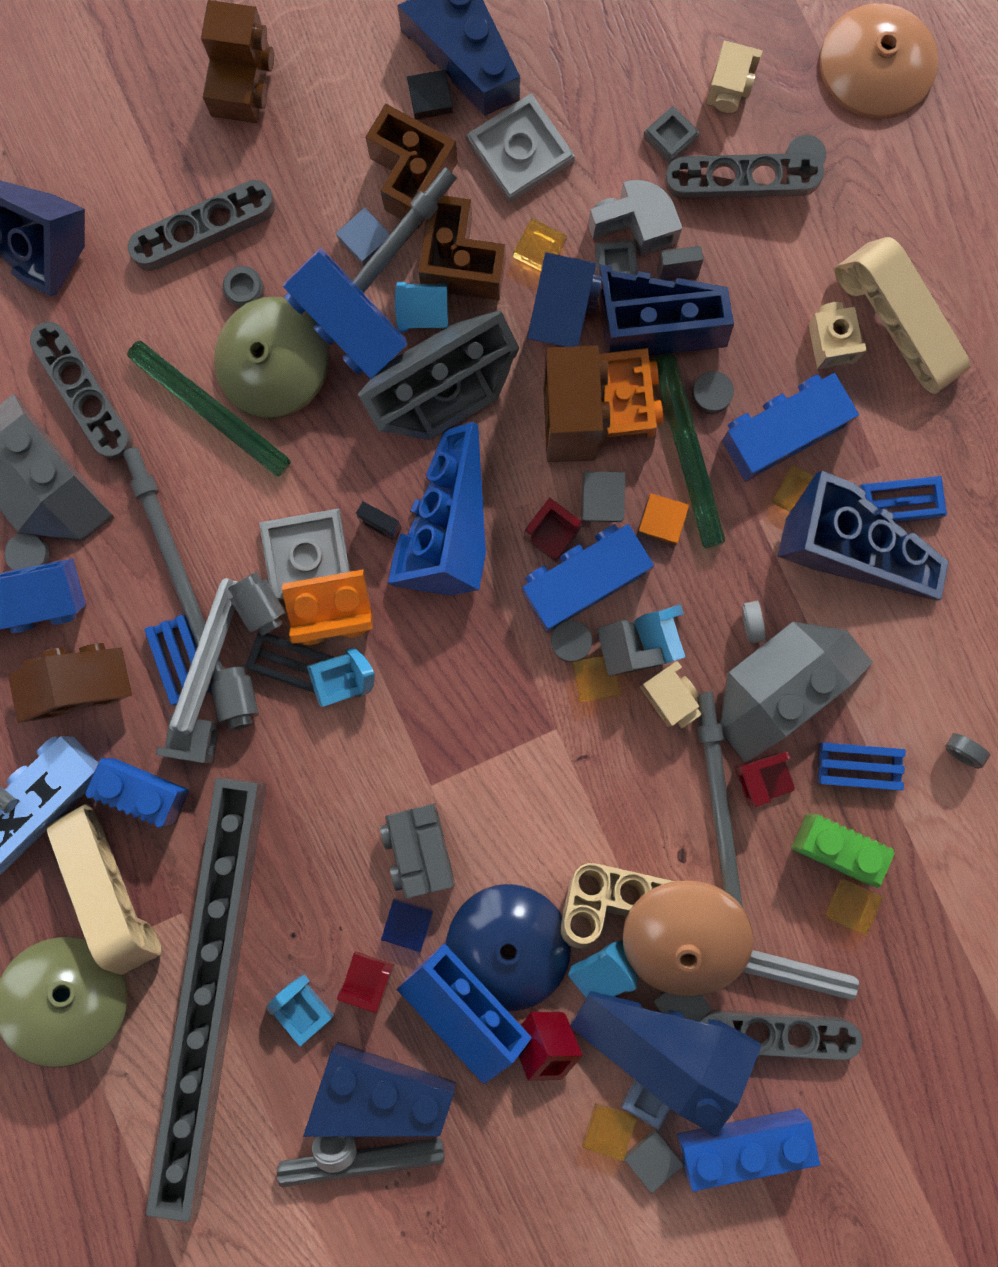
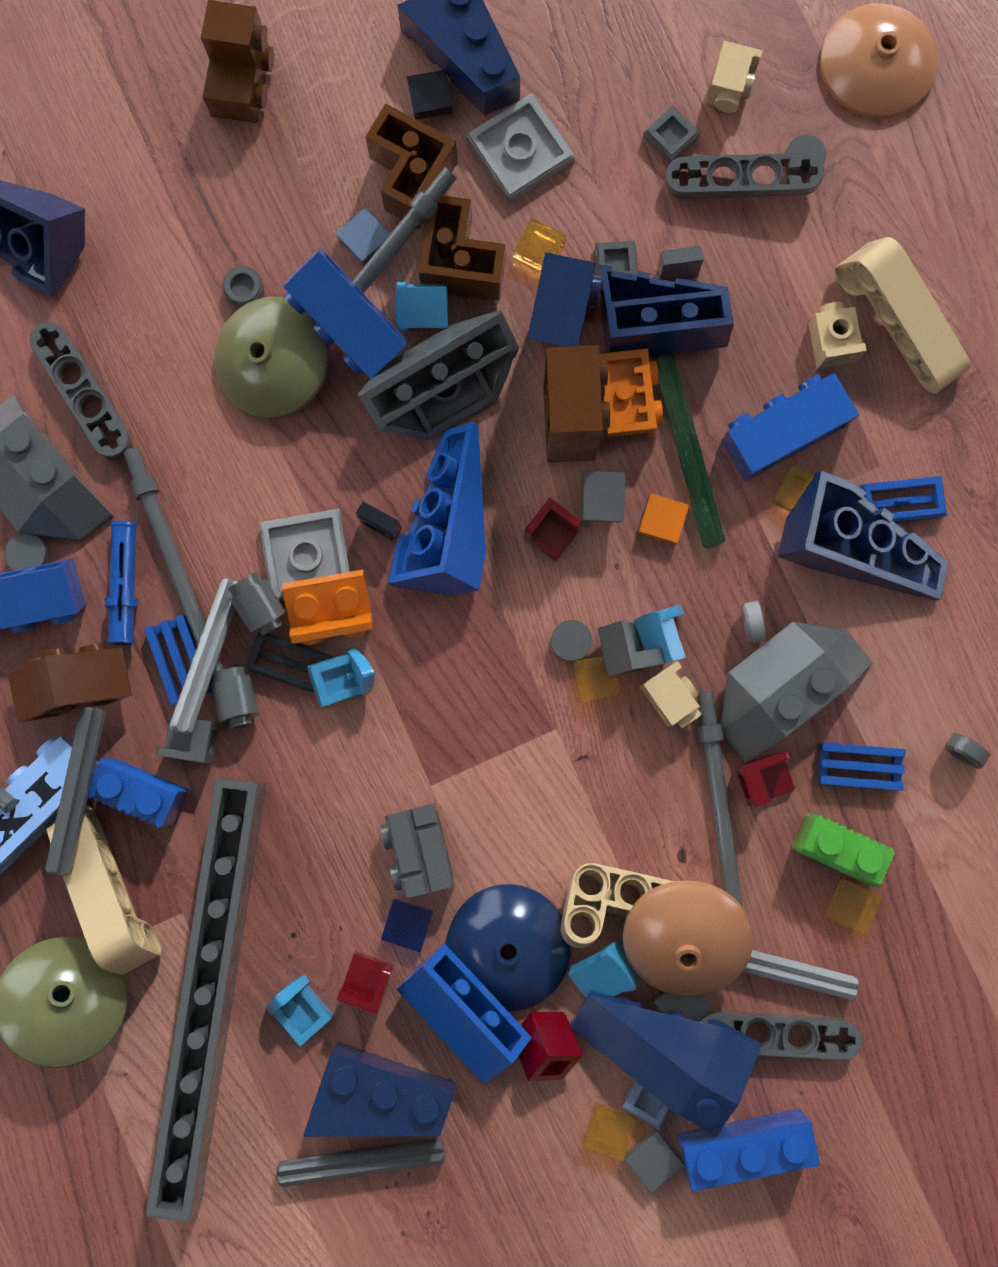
(75, 791): none -> dark grey axle
(121, 631): none -> blue pin
(199, 218): dark grey beam -> none
(209, 408): clear green axle -> none
(334, 1153): light grey tile -> none
(586, 576): blue brick -> none
(644, 210): light grey brick -> none
(712, 392): dark grey tile -> none

